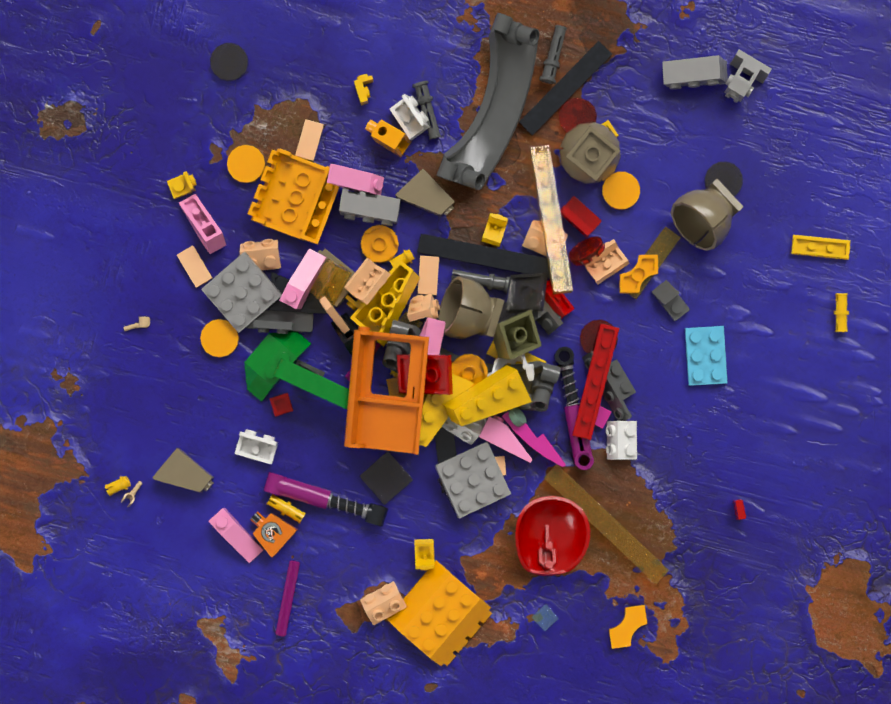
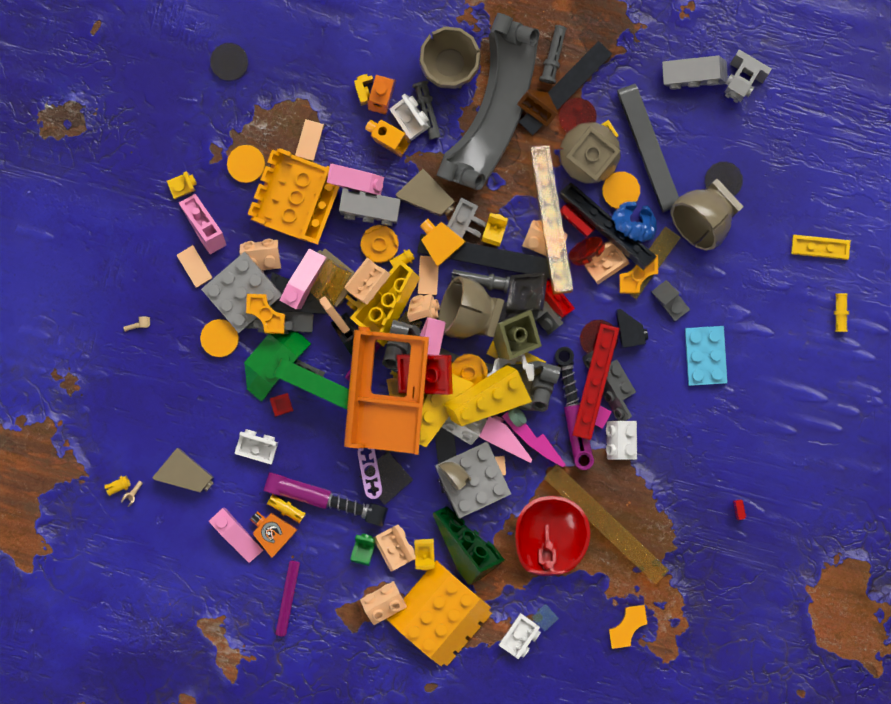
(272, 321): none -> light orange tile
(363, 549): none -> green bracket
(377, 484): none -> lavender beam
(381, 94): none -> orange torso
(394, 547): none -> light nougat bracket
(440, 241): none -> light orange torso
(449, 57): none -> dark tan plate
(456, 474): none -> dark tan brick
(463, 216): none -> light grey hinge
(469, 552): none -> dark green wedge
(519, 636): none -> white bracket
(539, 106): none -> reddish brown slope
(606, 226): none -> black tile
(630, 330): none -> black slope
(635, 230): none -> blue piece
(648, 146): none -> dark grey beam

